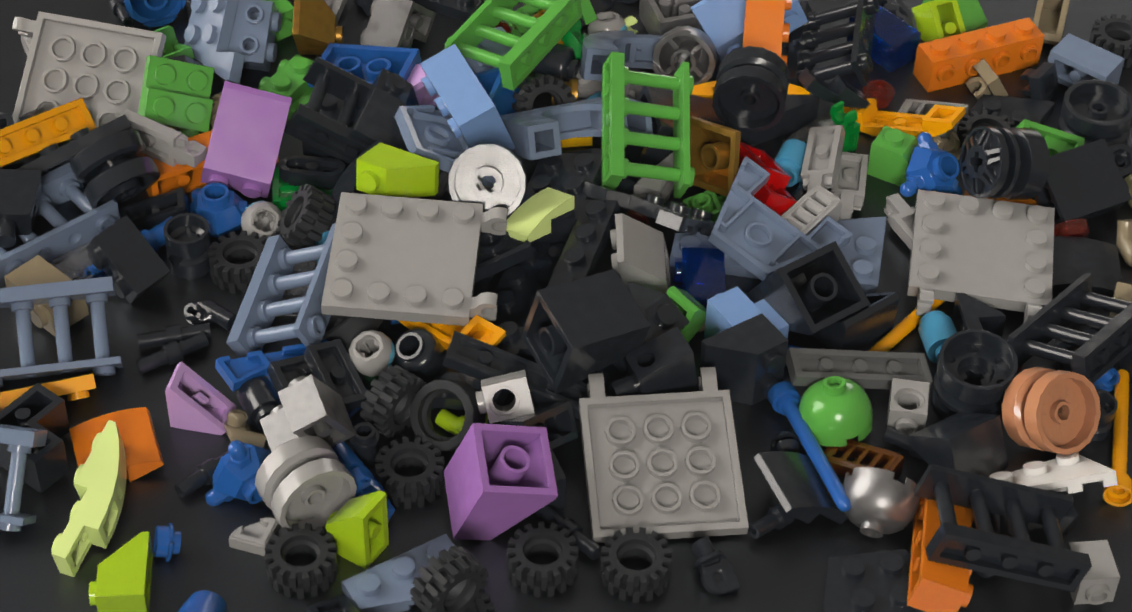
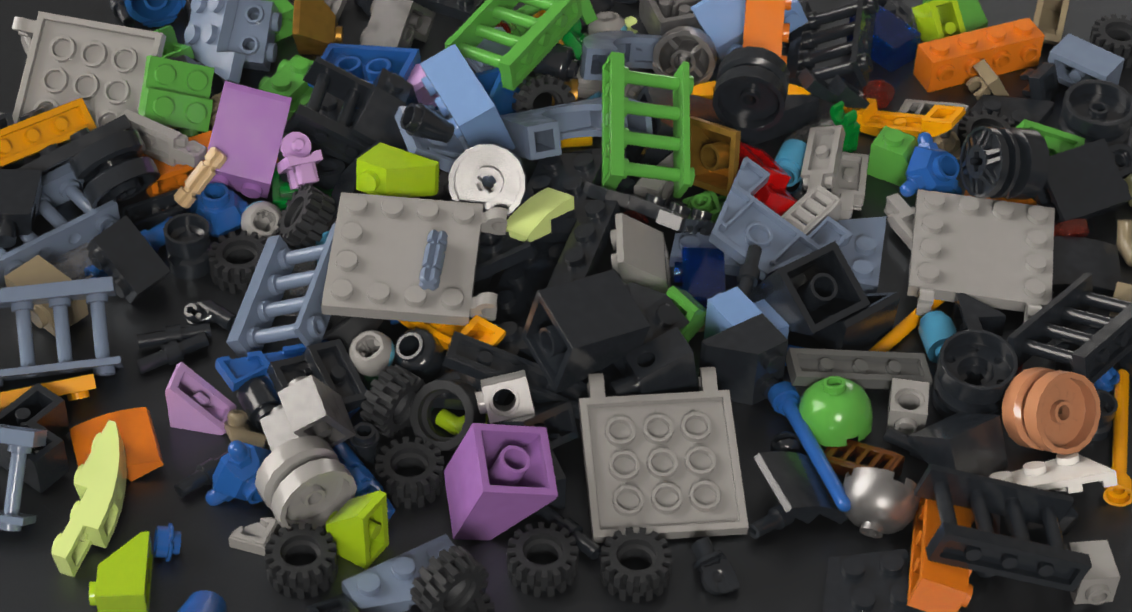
(200, 177): none -> tan axle
(298, 161): none -> lavender hips
(425, 123): none -> black cone
(433, 260): none -> sand blue axle
(749, 272): none -> black bar

